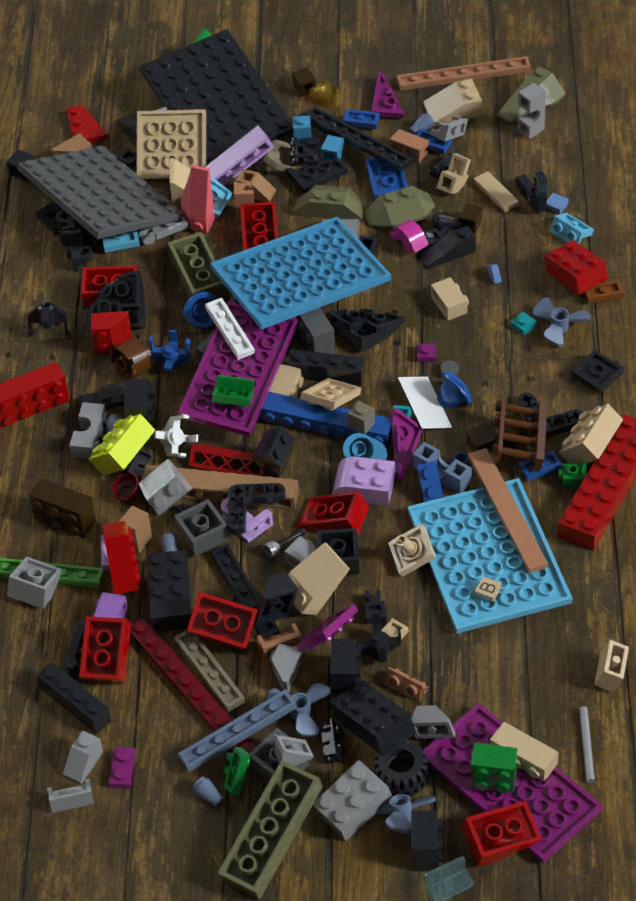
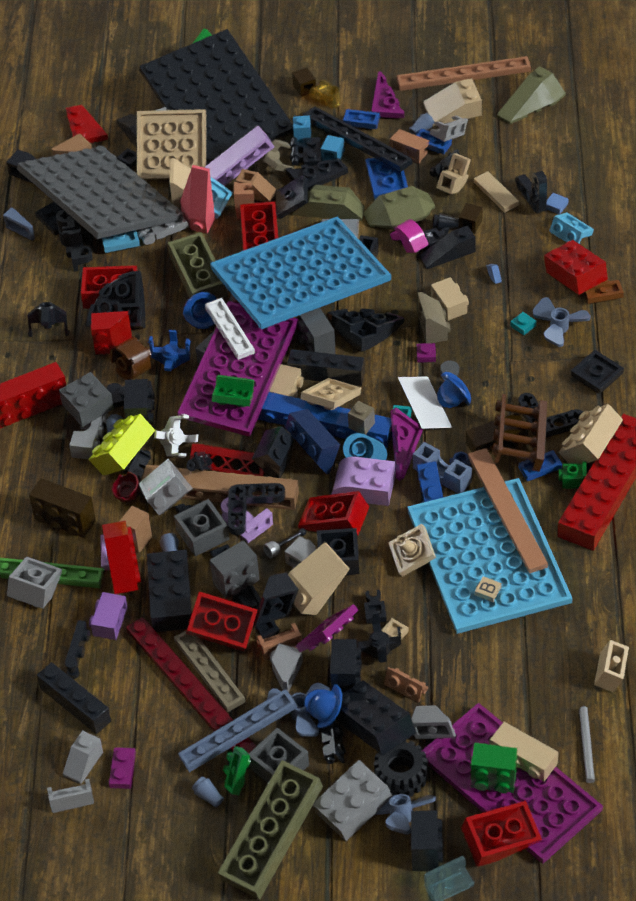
(18, 224): none -> sand blue slope
(86, 399): none -> dark grey brick
(105, 650): red brick -> none
(200, 462): none -> black hinge
(234, 569): none -> dark grey brick
(291, 197): none -> black plate
(291, 750): light grey slope -> none
(313, 438): none -> dark blue slope
(324, 705): none -> blue helmet
(432, 319): none -> dark tan slope
(533, 101): light grey arch -> none

